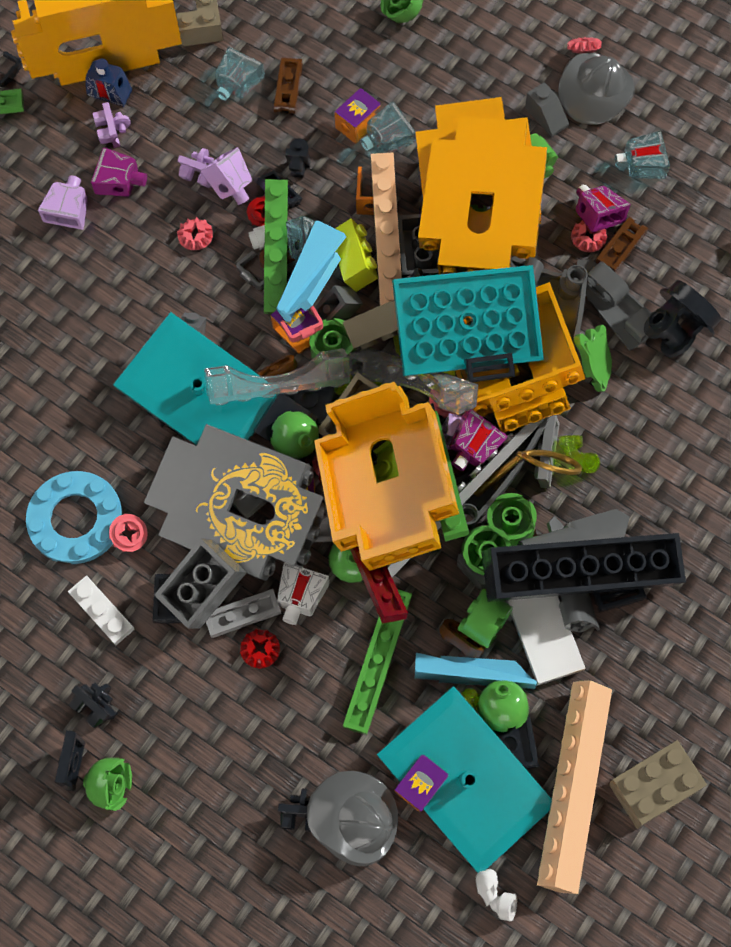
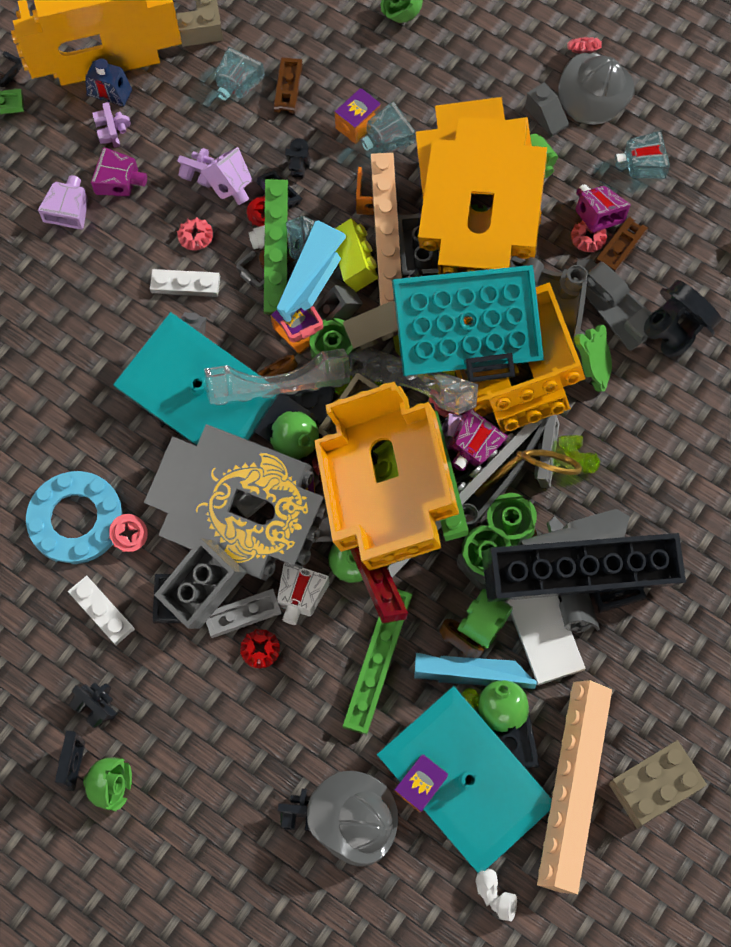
(185, 283): none -> white plate

